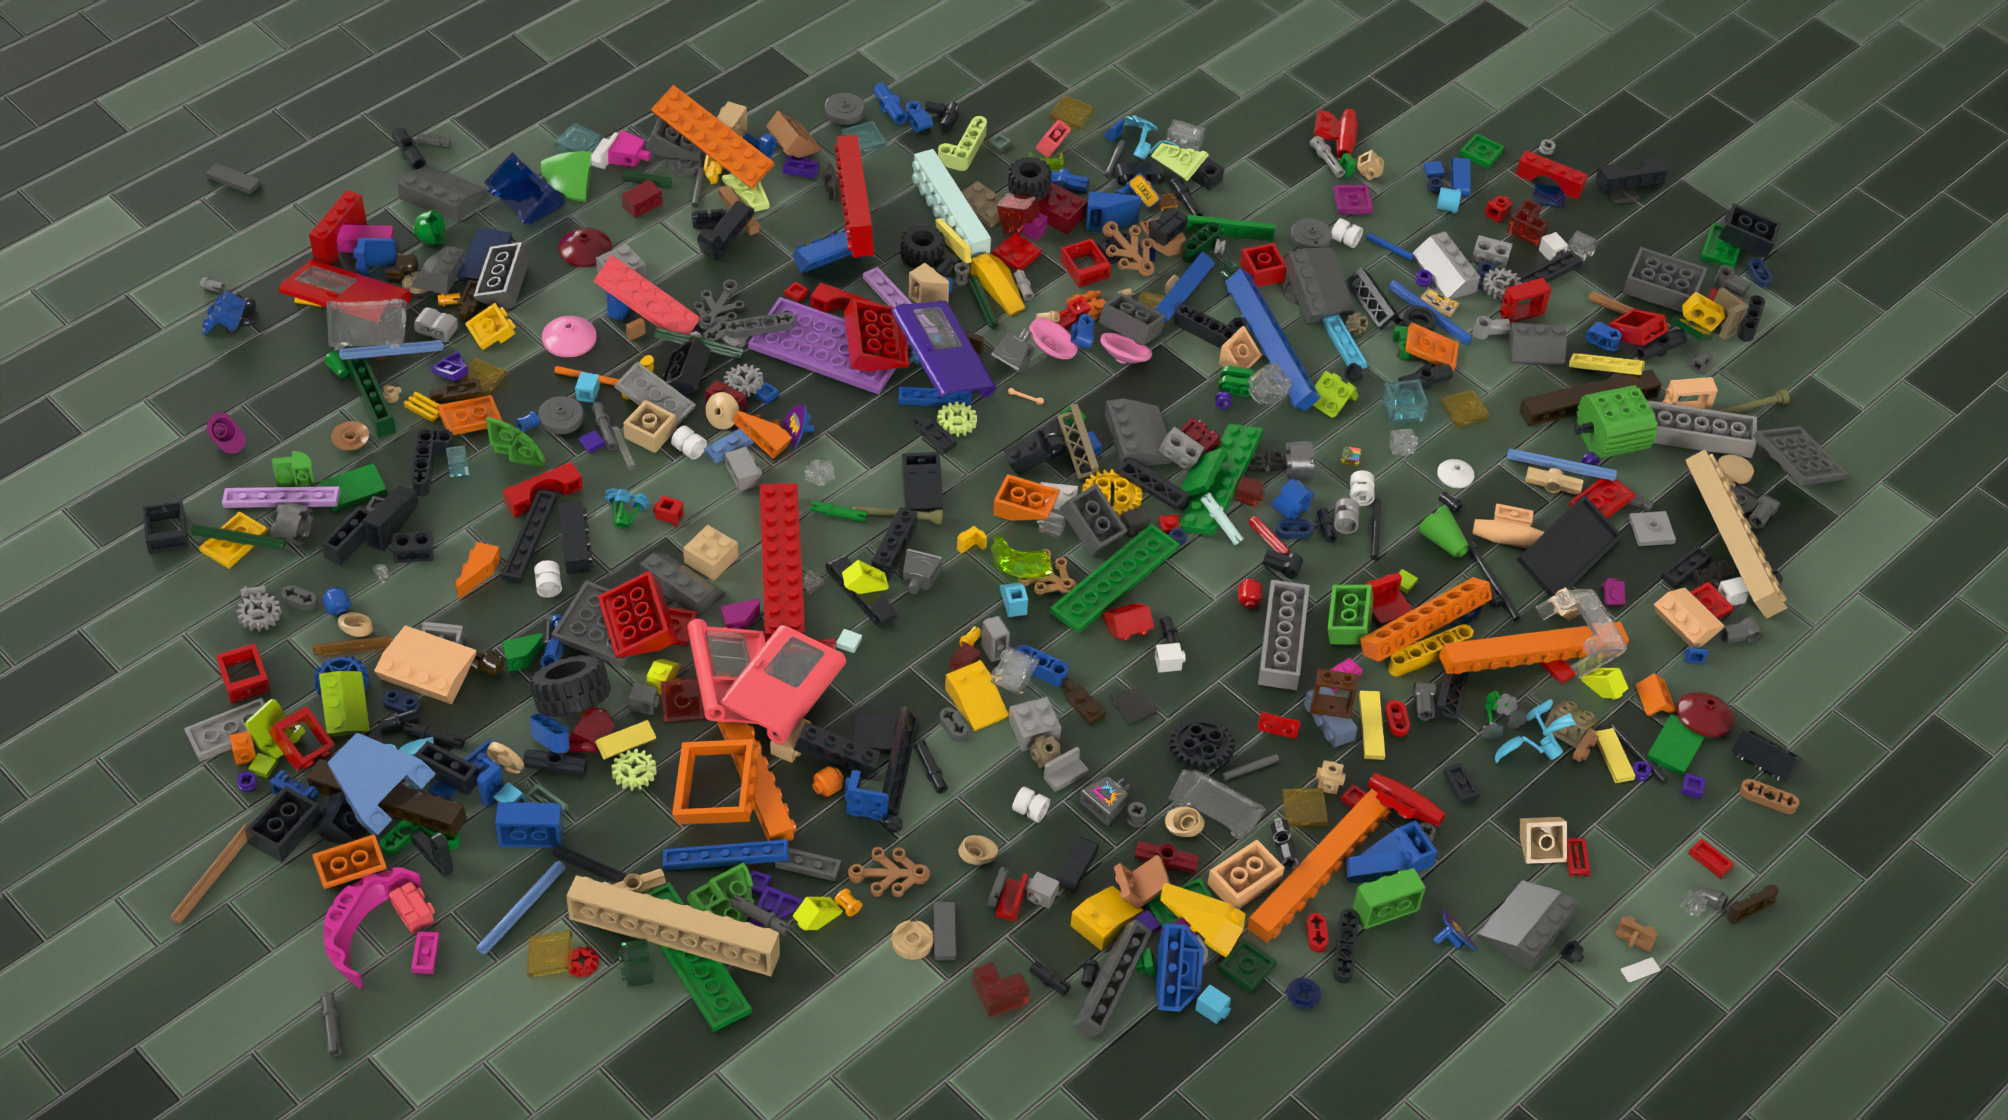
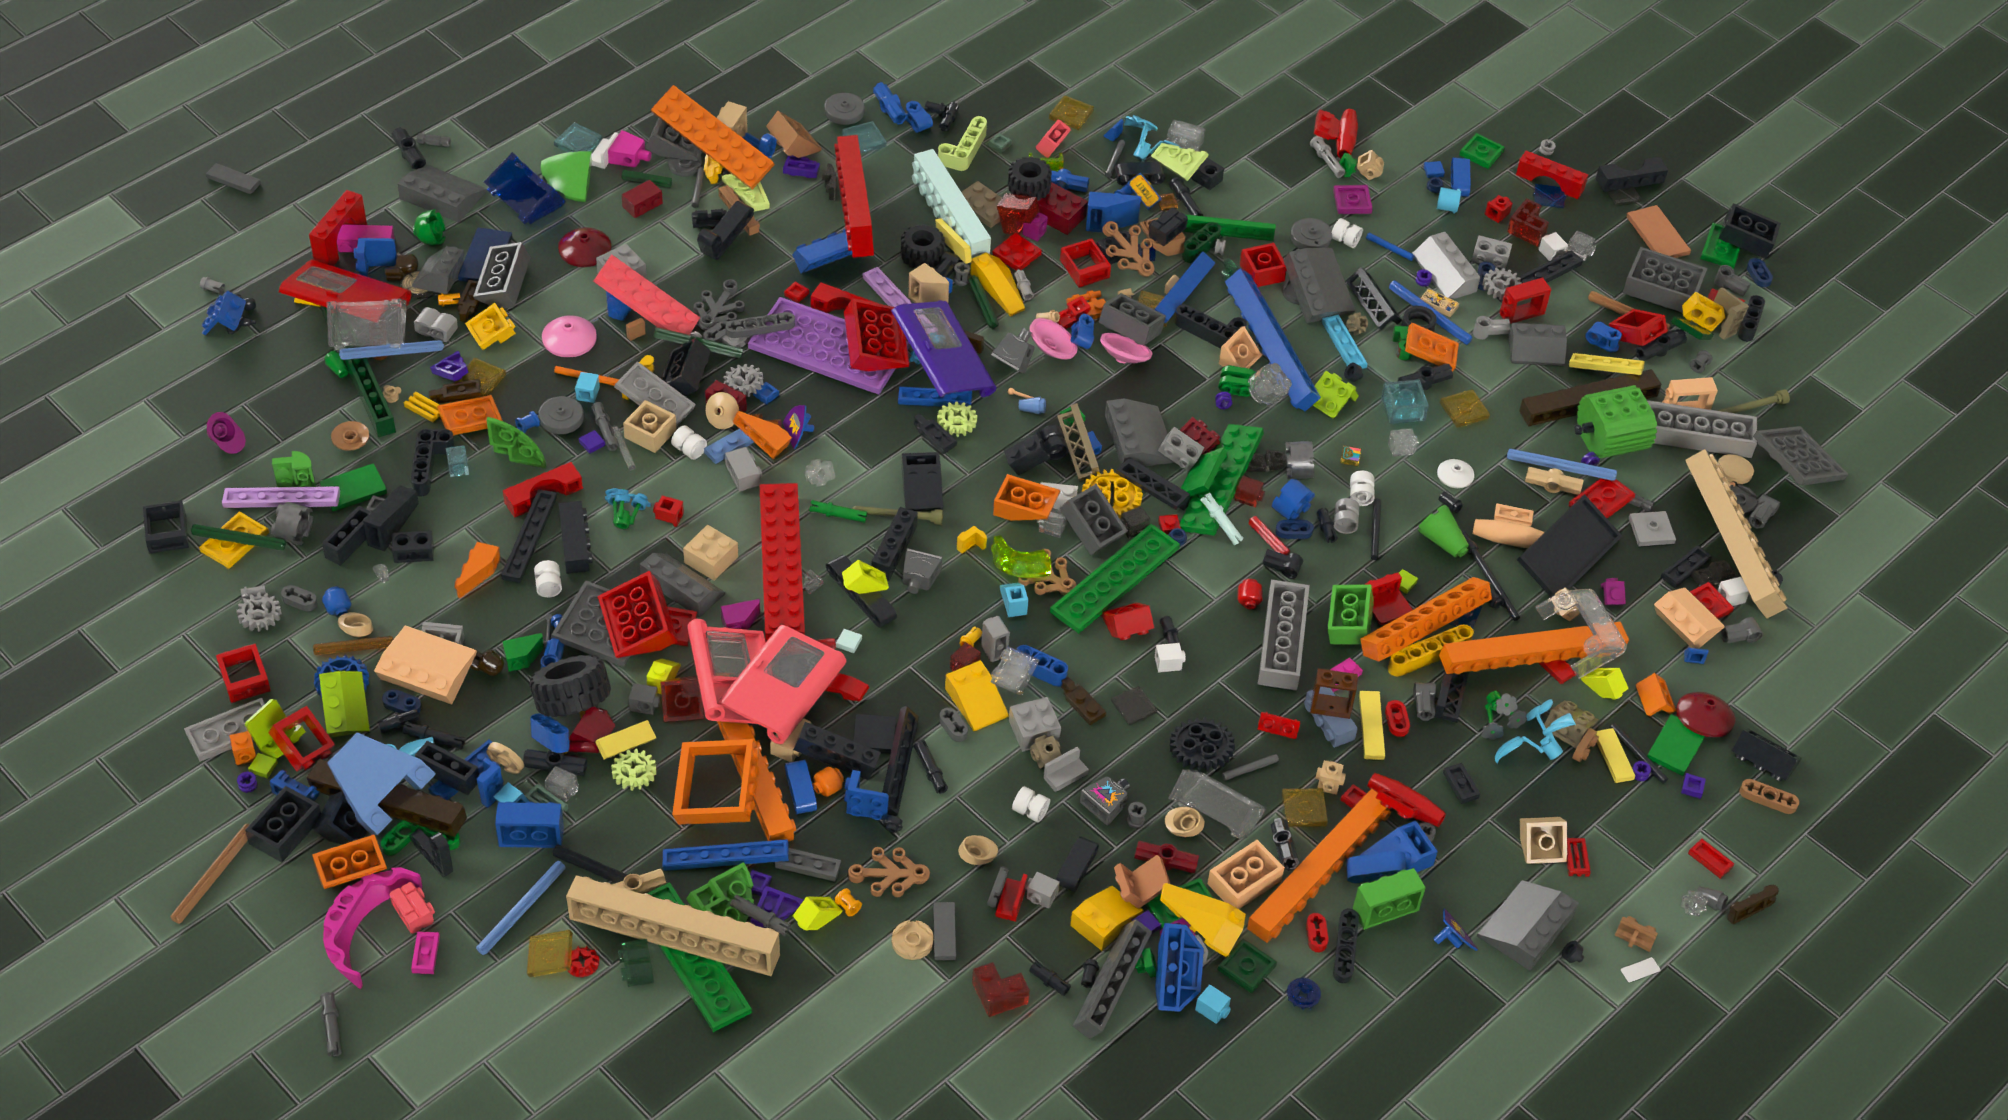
(561, 783): none -> clear brick
(800, 786): none -> blue beam
(849, 687): none -> red slope
(1033, 405): none -> medium blue cone
(1658, 232): none -> nougat tile

